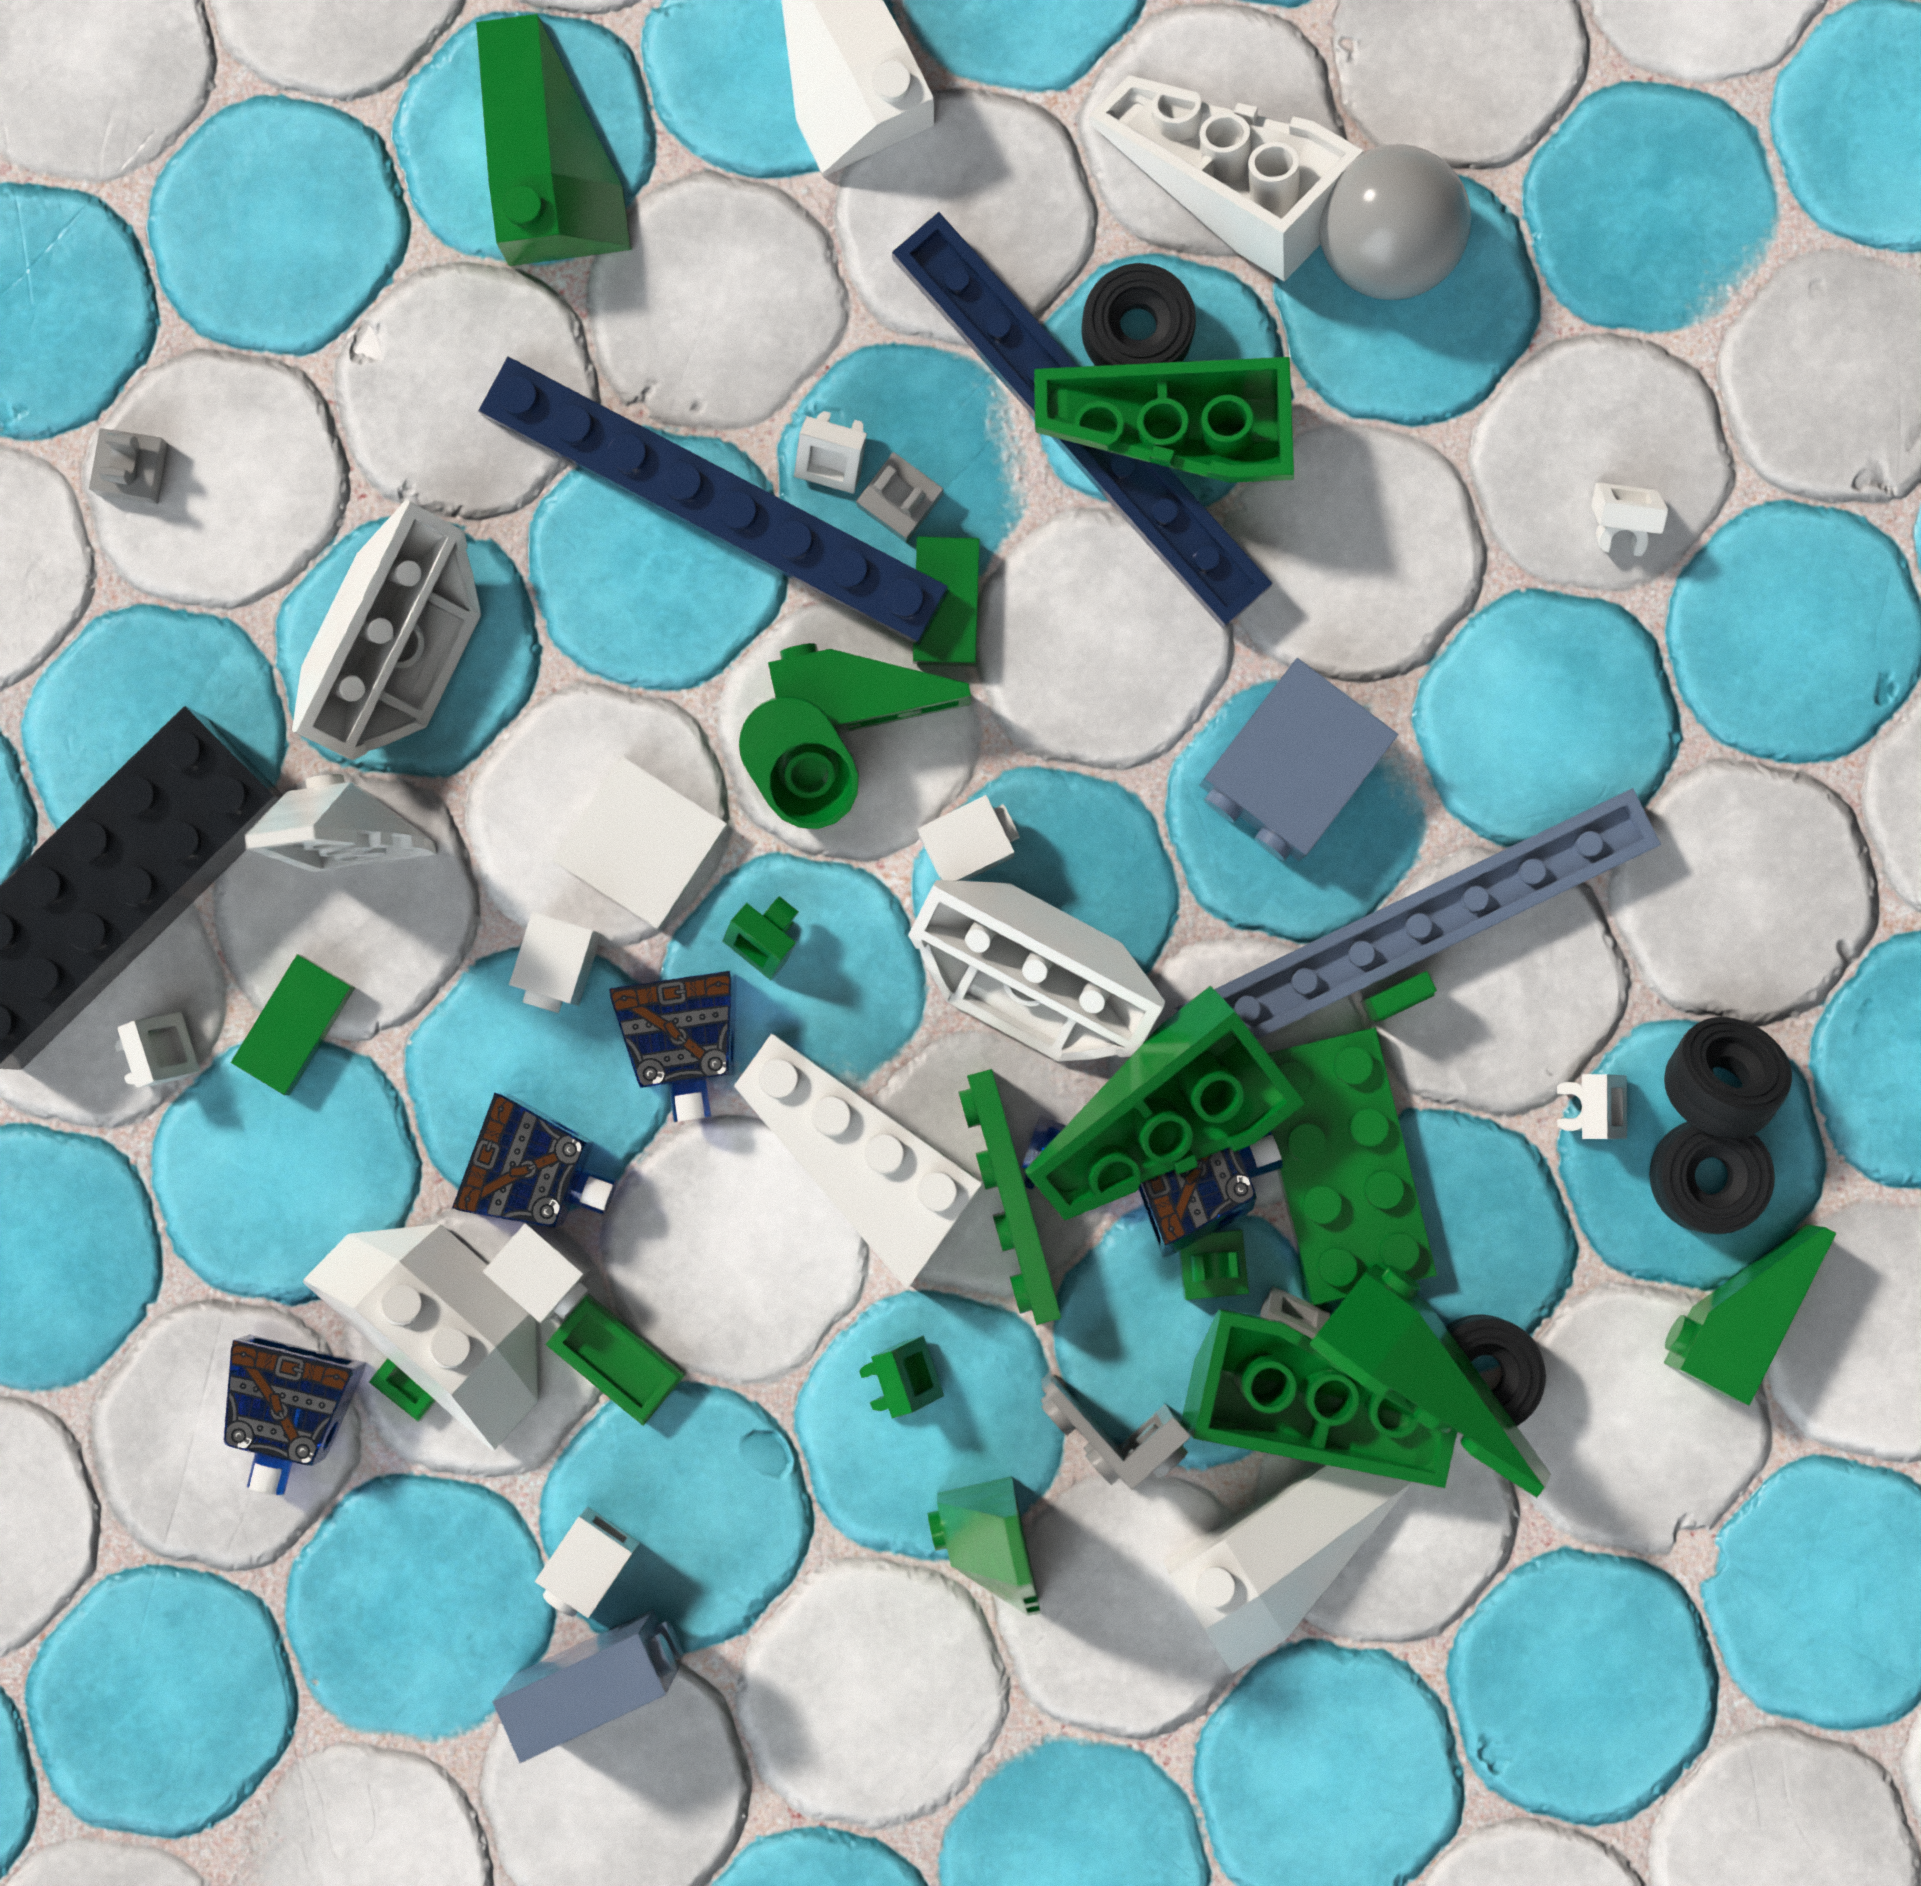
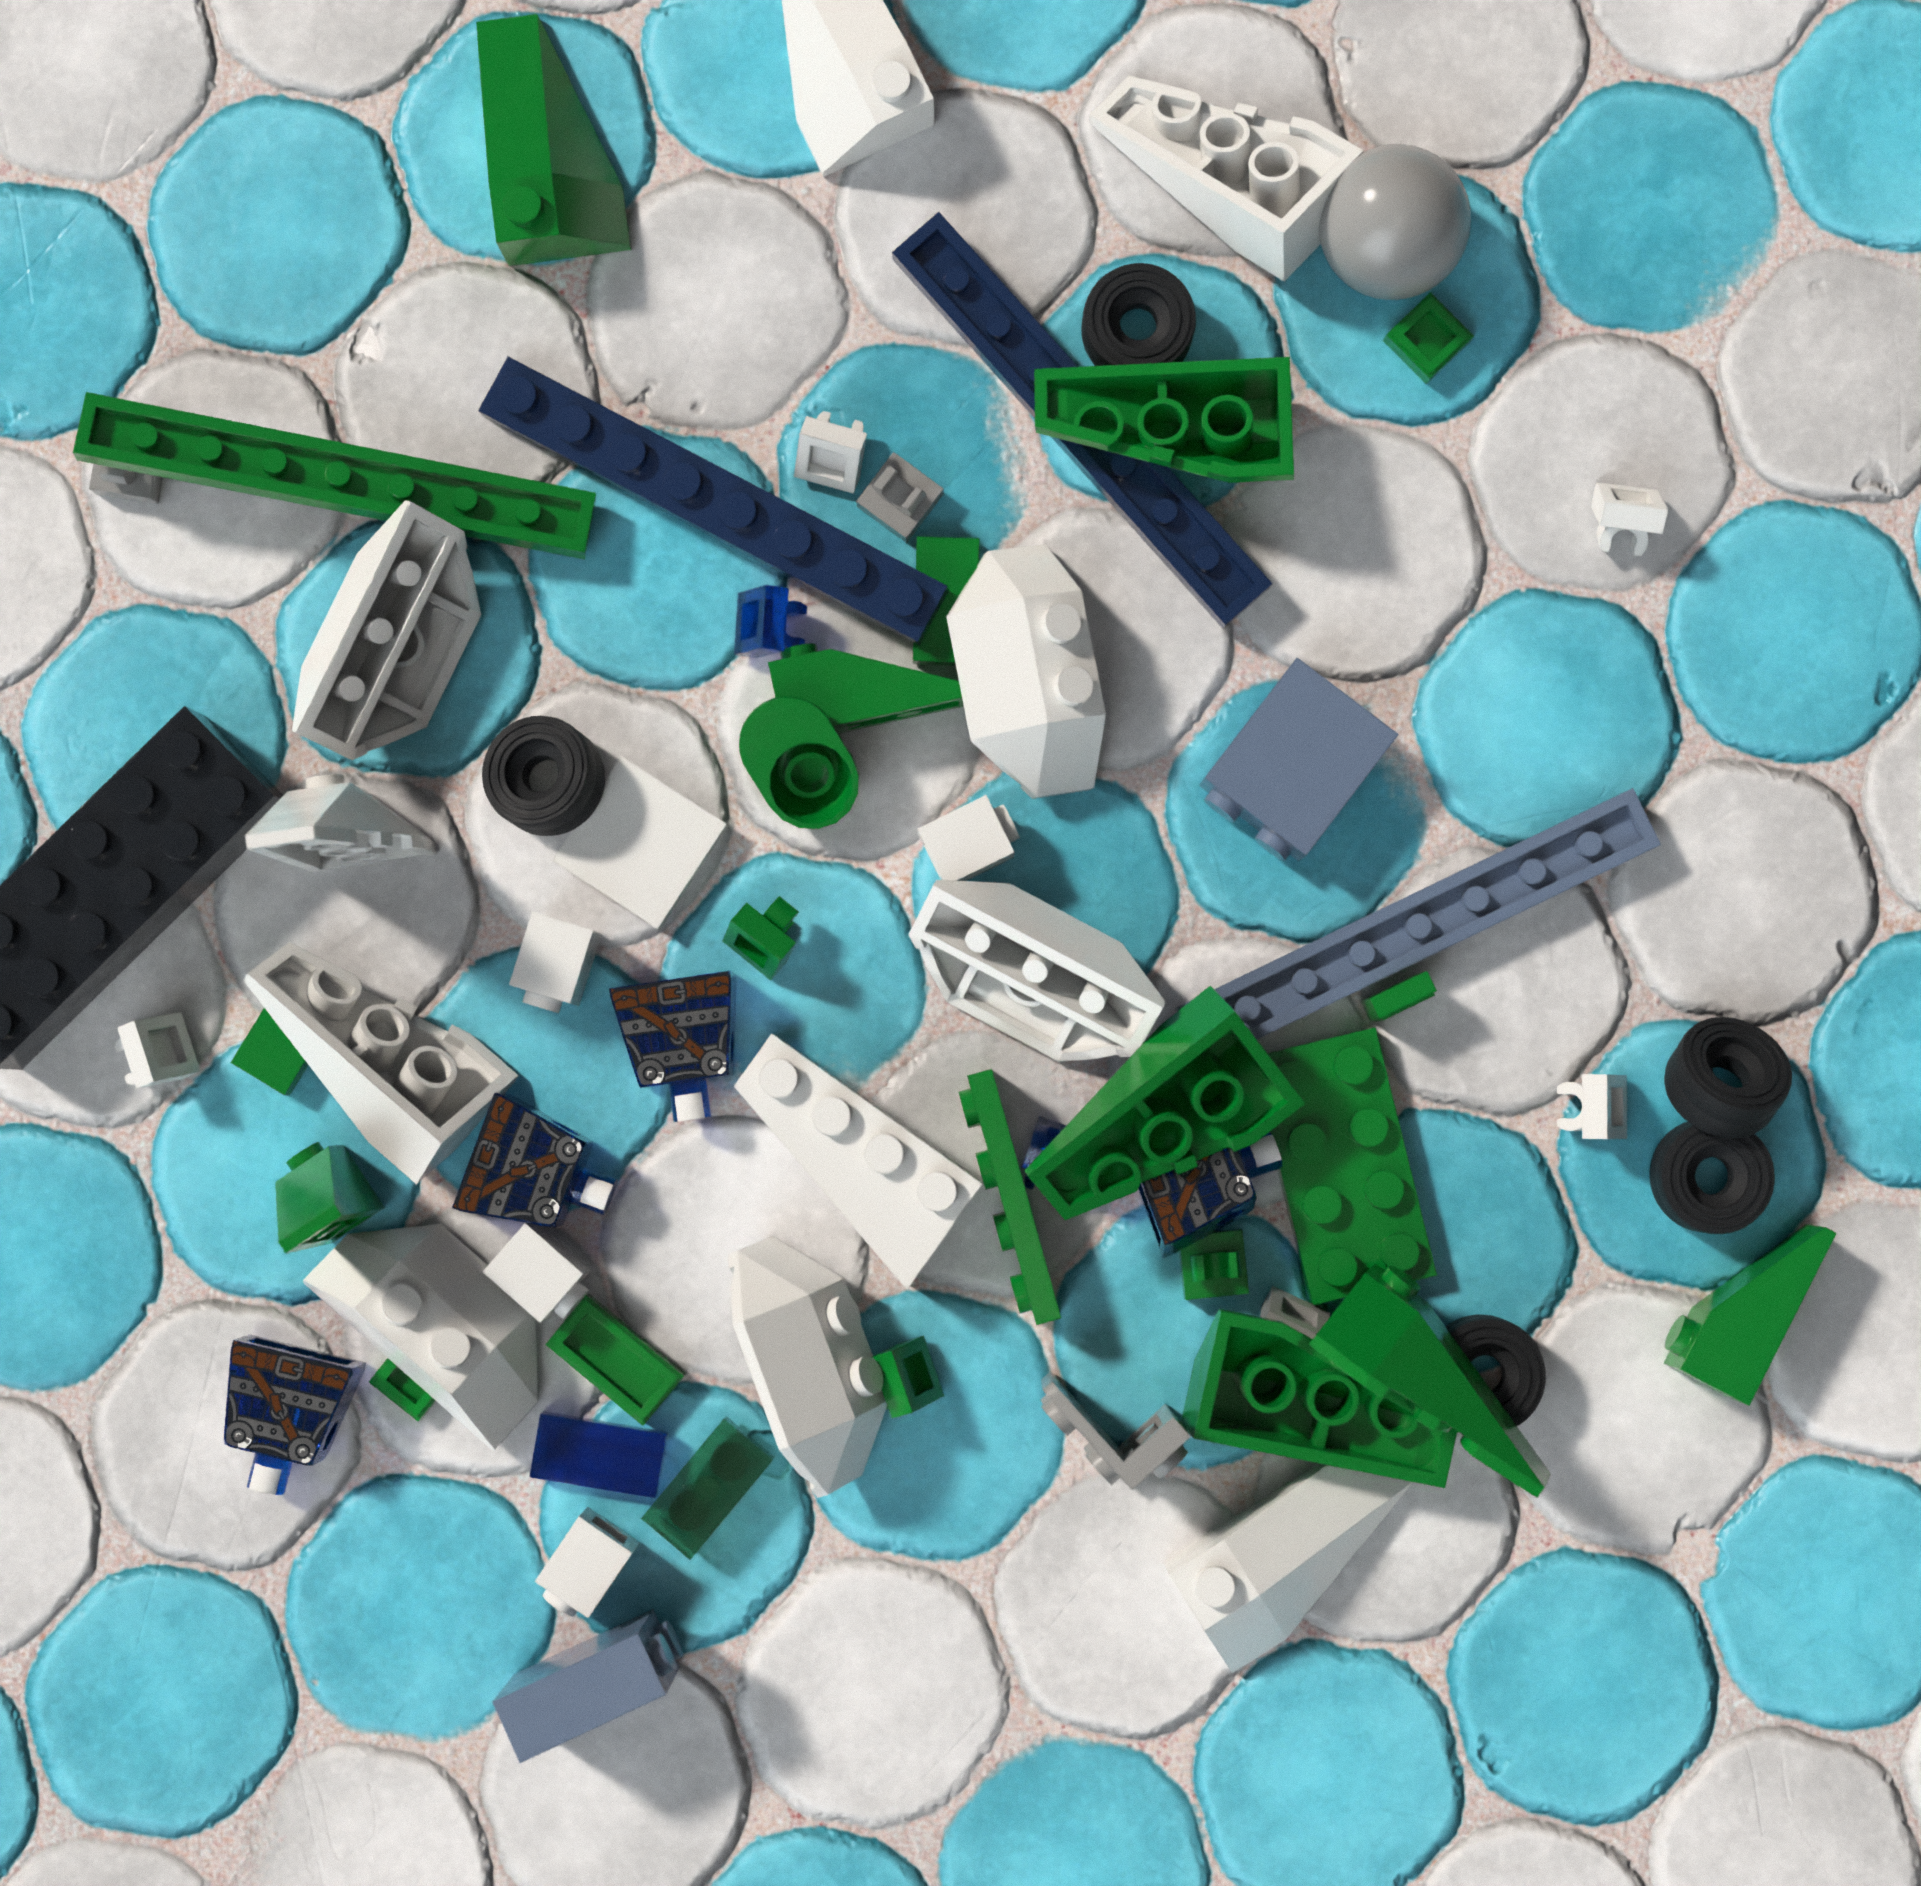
(322, 1198): none -> green slope
(331, 474): none -> green plate
(391, 1072): none -> white wedge
(515, 755): none -> black tyre
(598, 1454): none -> clear blue tile
(708, 1487): none -> clear green plate
(763, 621): none -> clear blue tile
(807, 1361): none -> white wedge
(987, 1540): wedge -> none
(1029, 671): none -> white wedge
(1428, 338): none -> green tile

